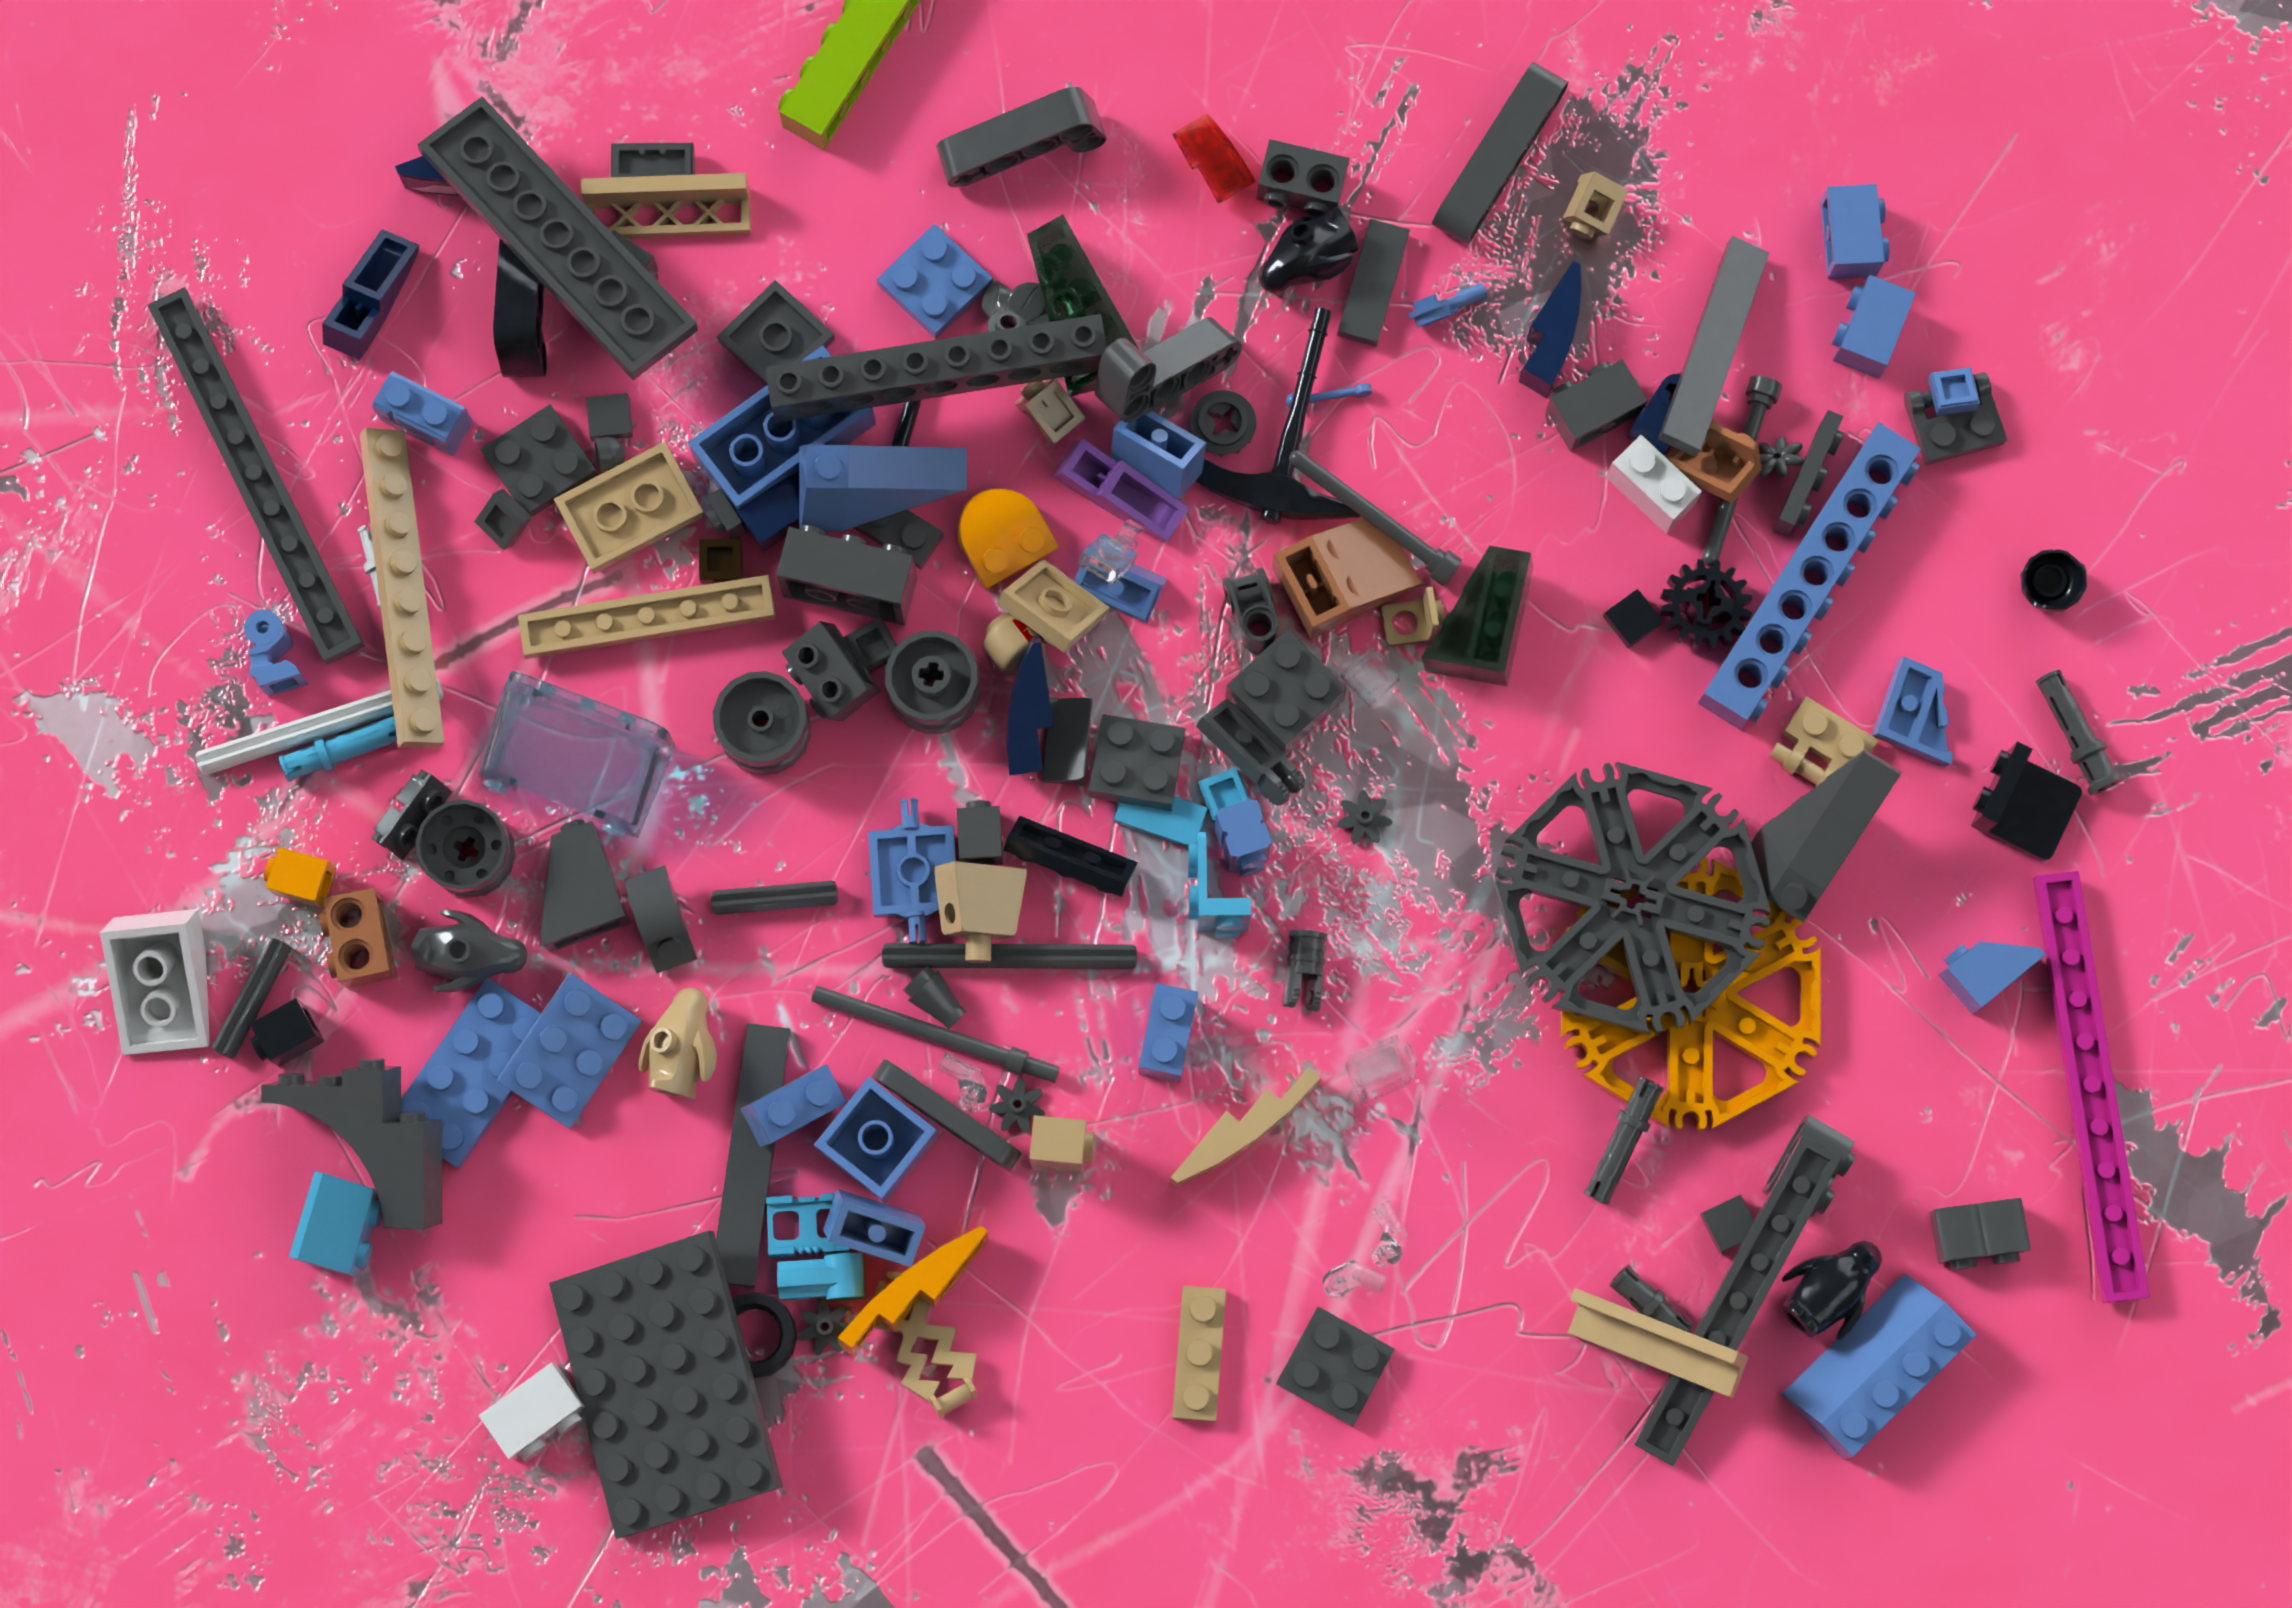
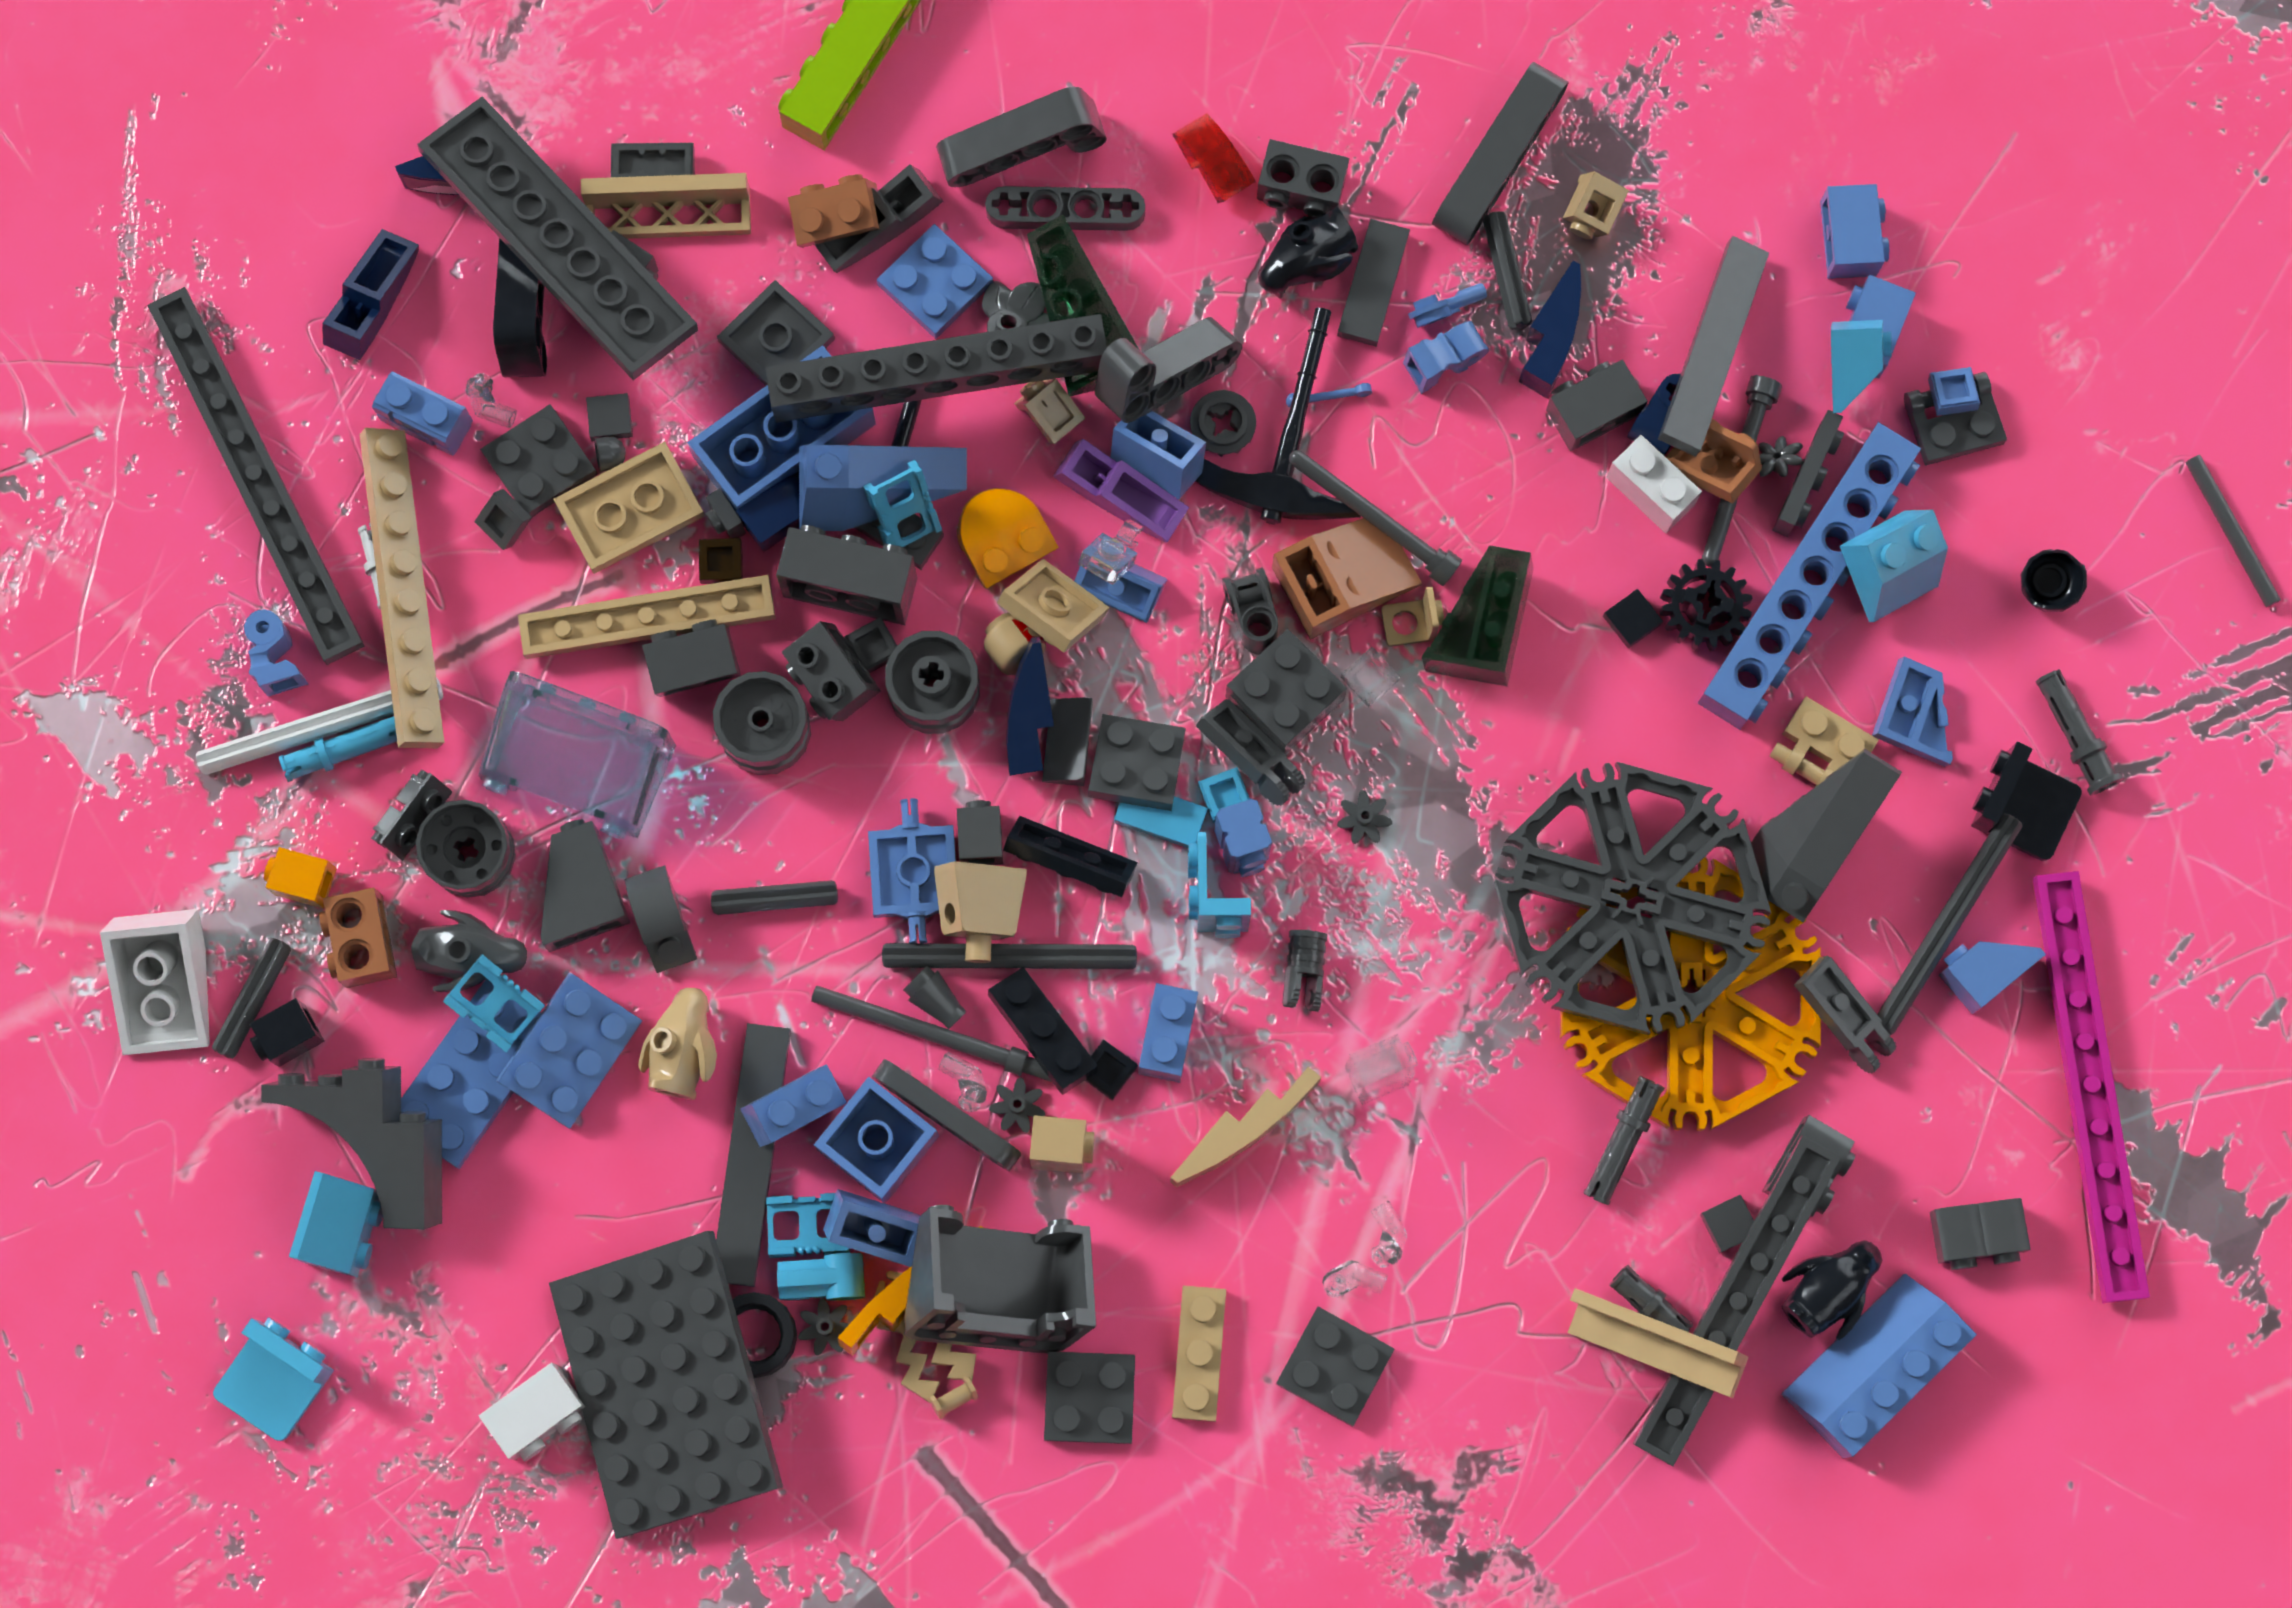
(272, 1379): none -> medium azure bracket
(483, 403): none -> clear arm
(484, 1014): none -> medium azure piece
(691, 658): none -> dark grey brick
(833, 211): none -> nougat bracket
(897, 207): none -> dark grey slope
(917, 502): none -> medium azure piece
(1000, 1285): none -> dark grey windscreen
(1042, 1031): none -> black plate
(1065, 200): none -> dark grey beam
(1089, 1397): none -> dark grey plate
(1113, 1070): none -> black tile
(1452, 350): none -> medium blue leg
(1507, 270): none -> dark grey axle
(1845, 1013): none -> dark grey hinge
(1856, 358): none -> medium azure slope
(1896, 561): none -> medium azure slope
(1948, 922): none -> dark grey axle
(2233, 531): none -> dark grey bar

